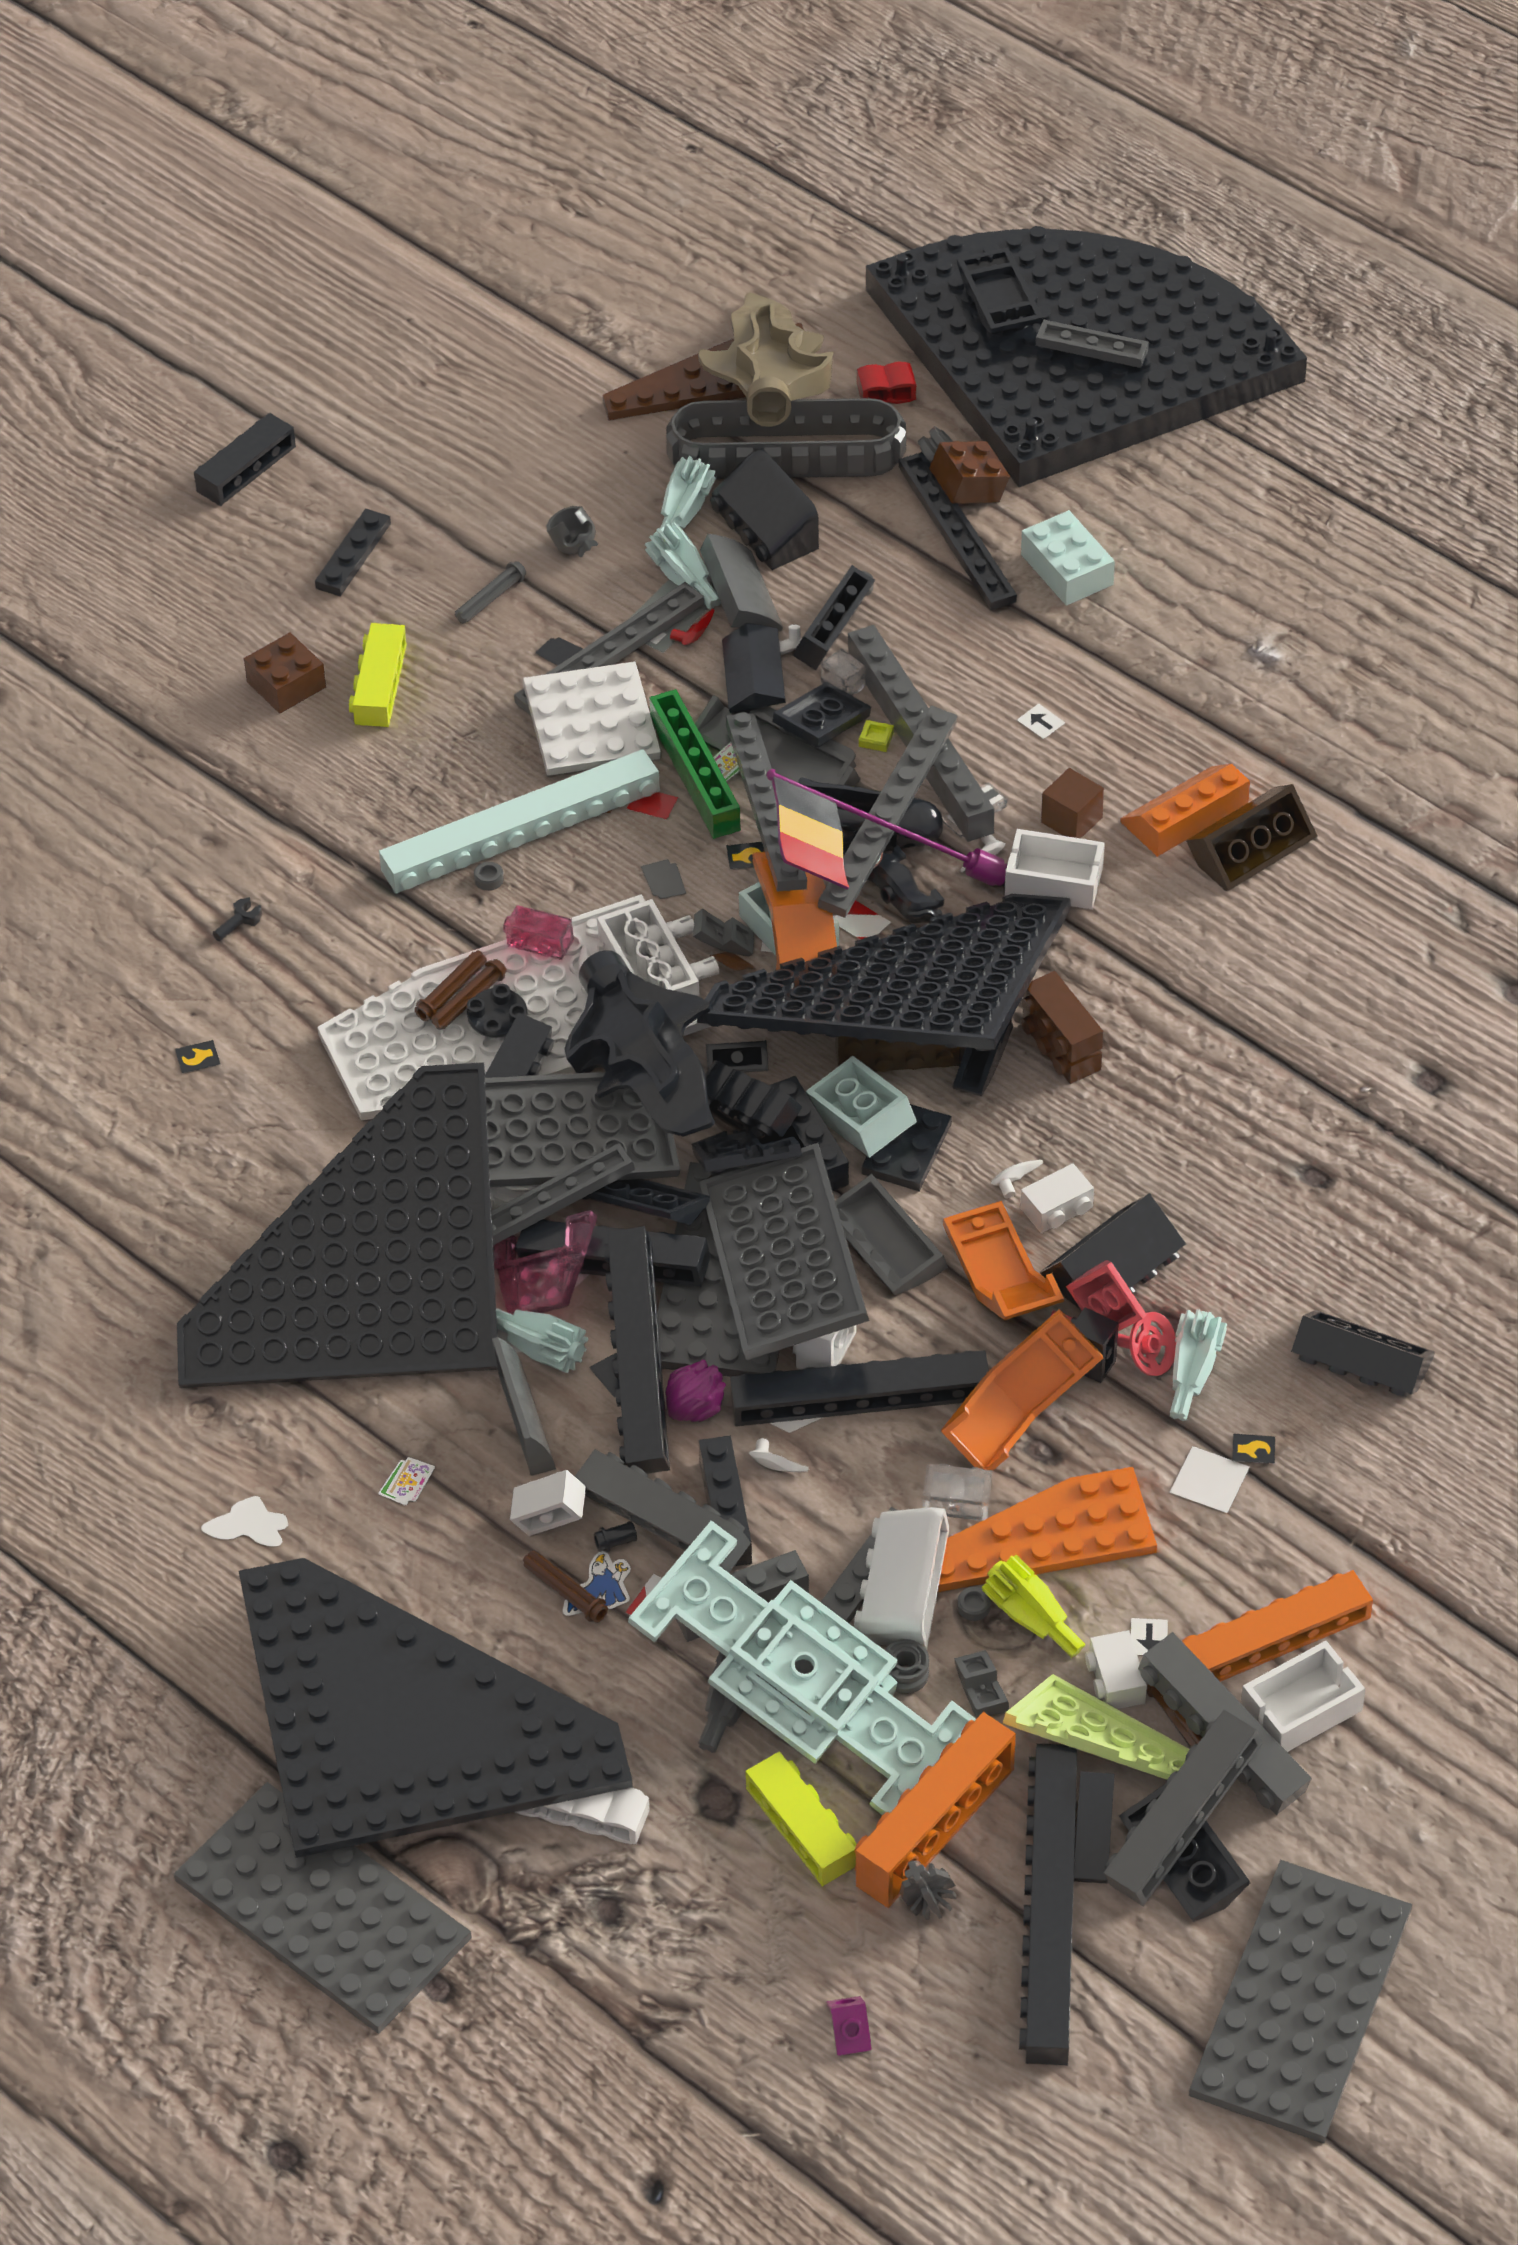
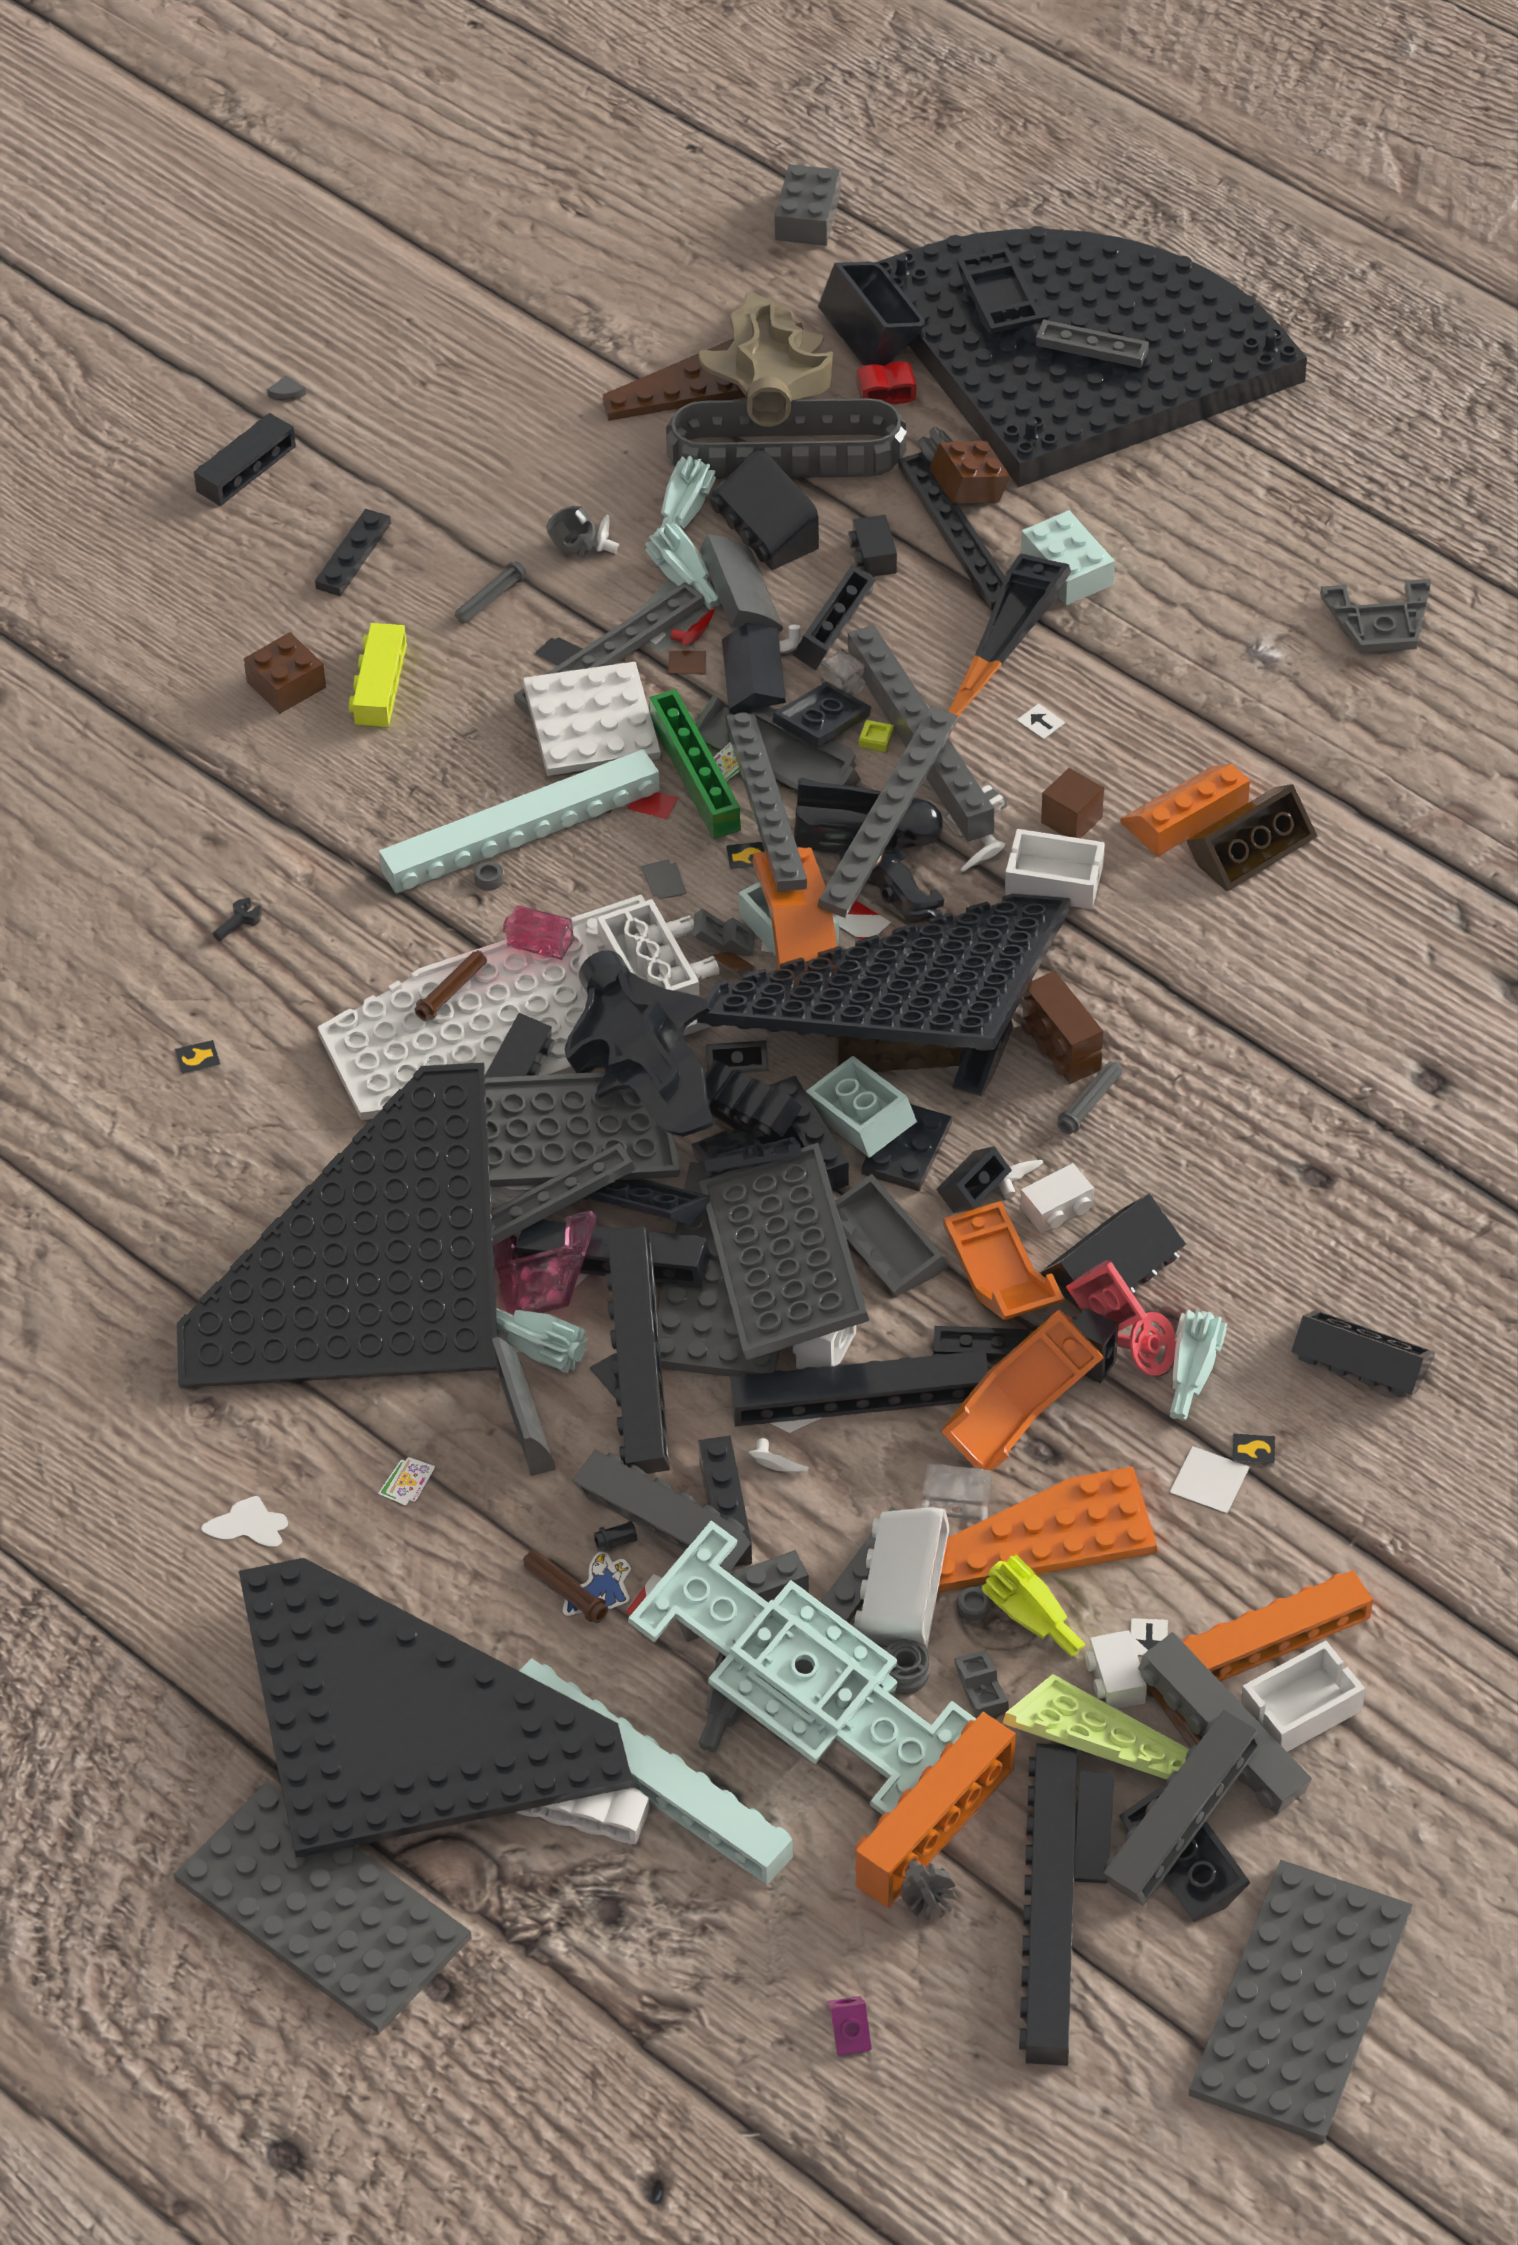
(286, 388): none -> dark grey tile
(493, 972): reddish brown axle -> none
(495, 1010): black dish -> none
(547, 1503): white brick -> none
(603, 535): none -> white bar
(687, 662): none -> reddish brown sticker
(689, 1795): none -> light aqua brick
(694, 1392): magenta hair -> none
(801, 1818): neon yellow brick -> none
(807, 204): none -> dark grey brick
(813, 836): flag -> none
(869, 311): none -> black windscreen
(873, 545): none -> black brick
(974, 1179): none -> black brick
(995, 1341): none -> black plate
(1024, 597): none -> black plate
(1070, 1120): none -> dark grey axle
(1384, 624): none -> dark grey wing

